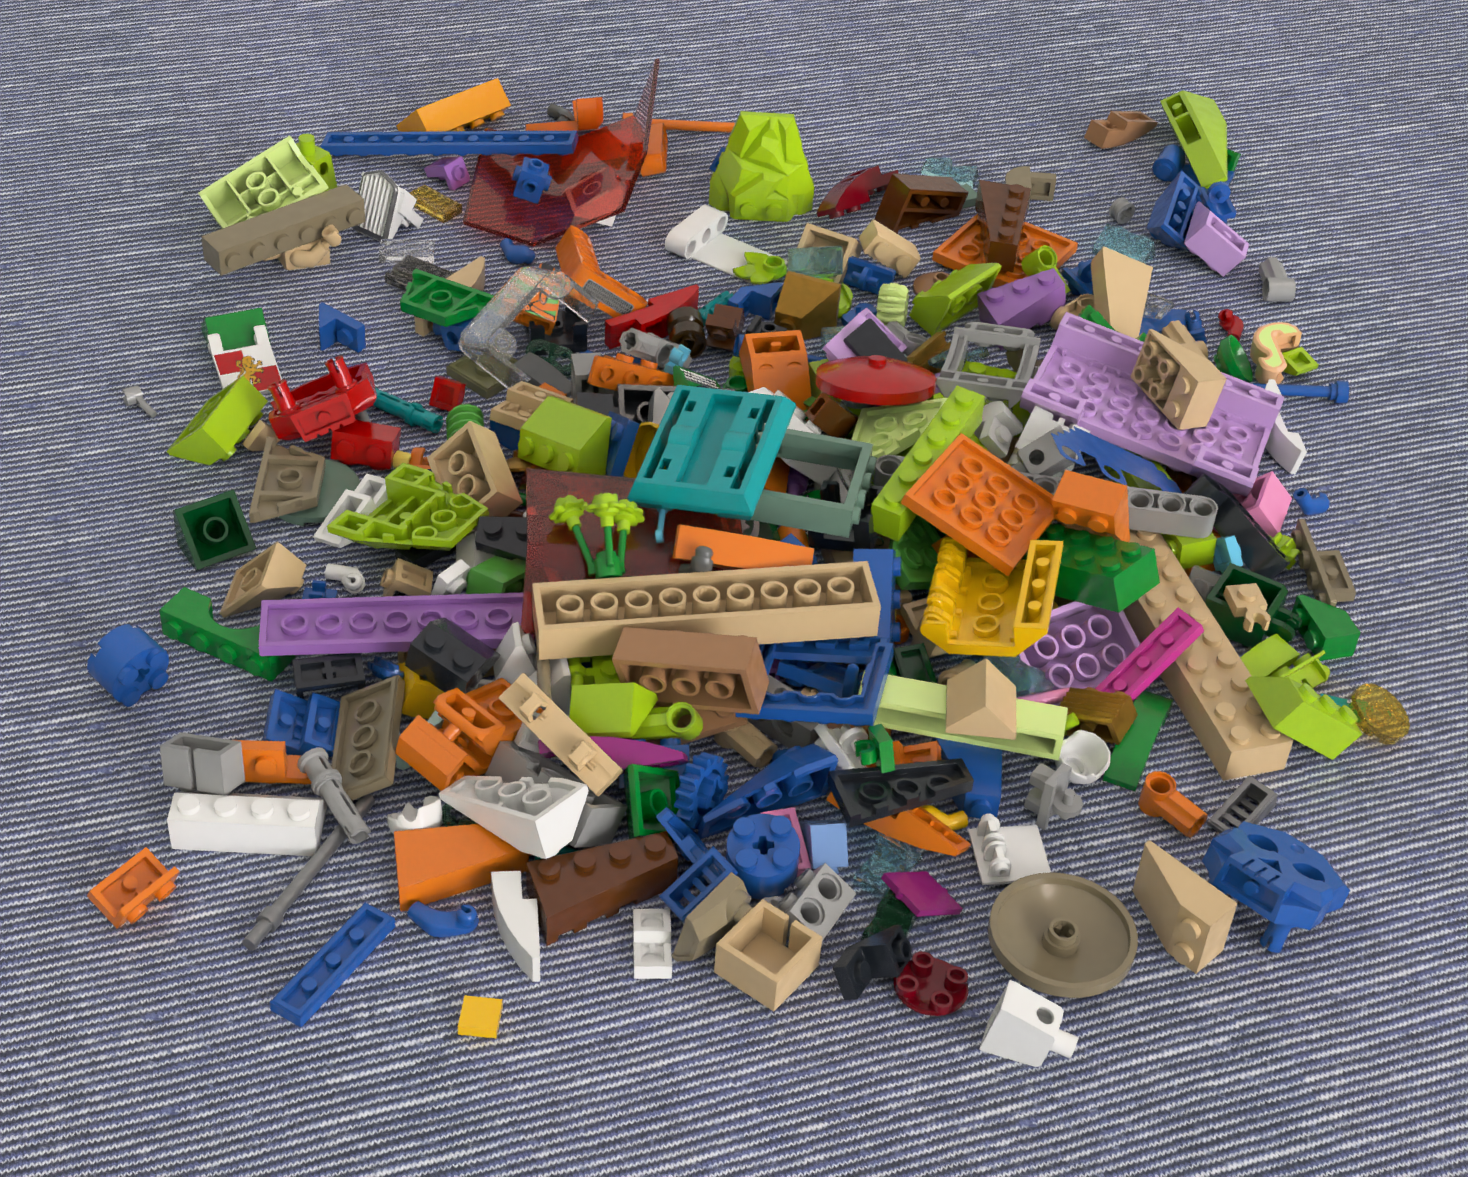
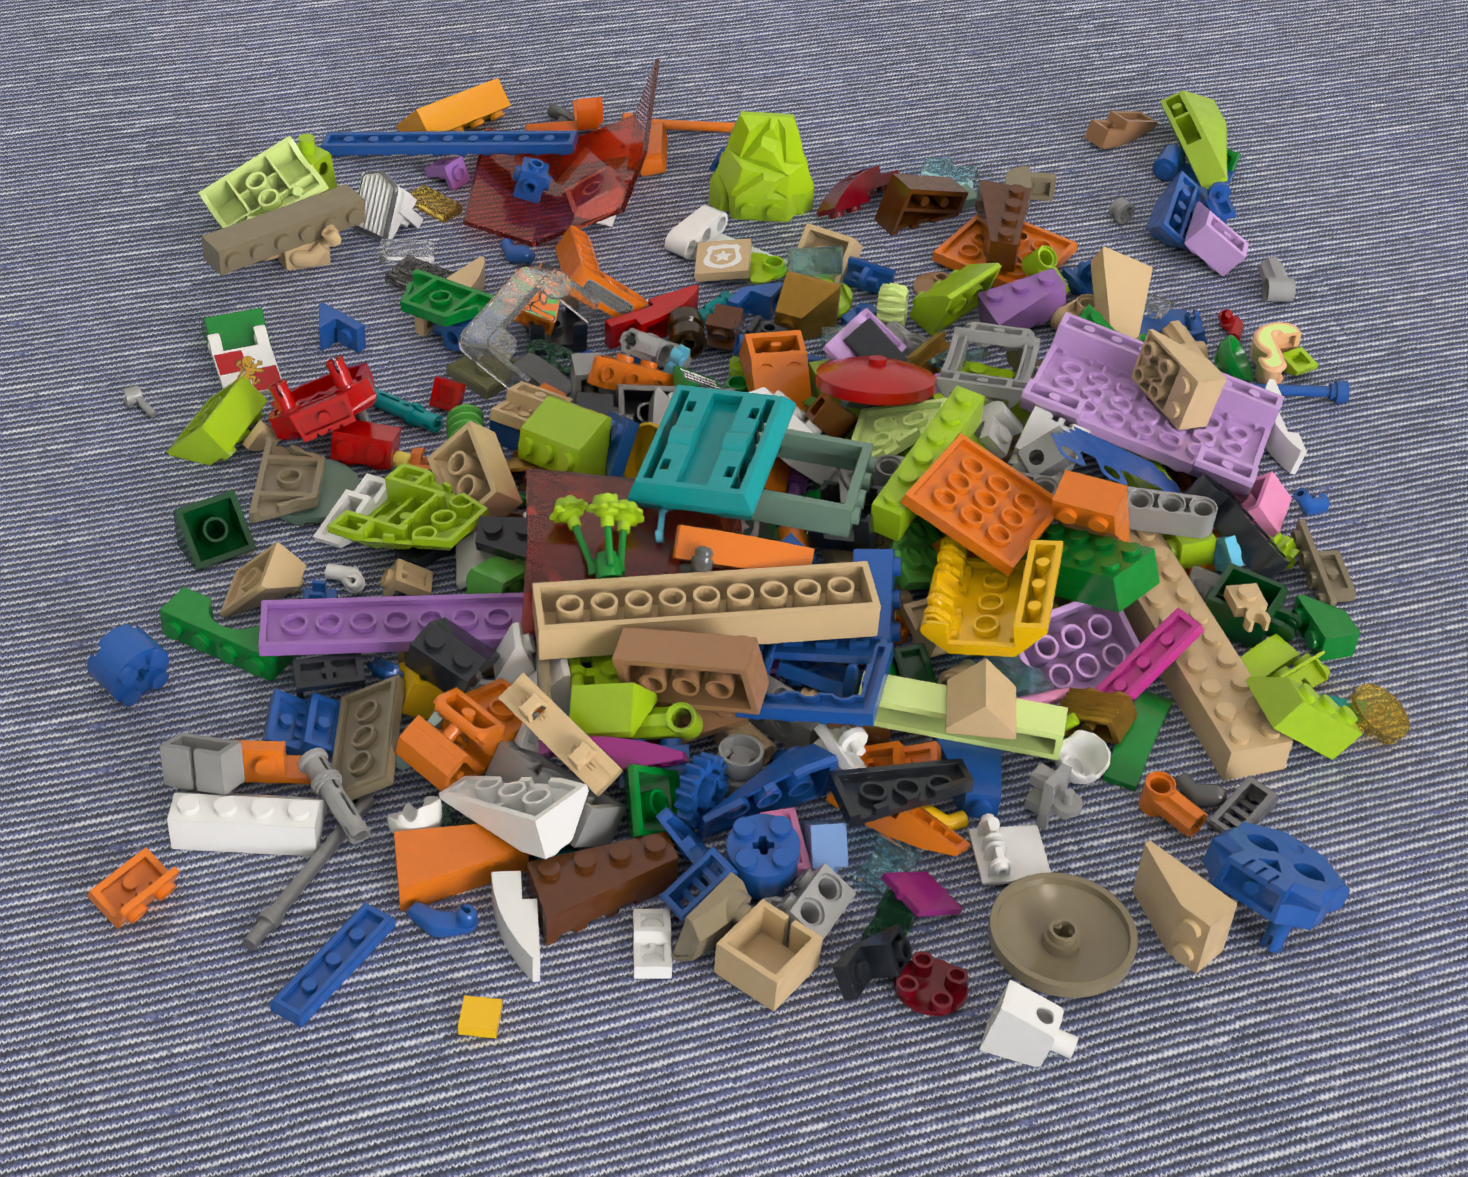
(452, 579): white plate -> none
(723, 260): none -> tan tile
(743, 757): none -> light grey wheel
(876, 749): green tile -> none
(889, 248): tan brick -> none
(1126, 243): clear light blue bracket -> none
(1201, 794): none -> dark grey arm

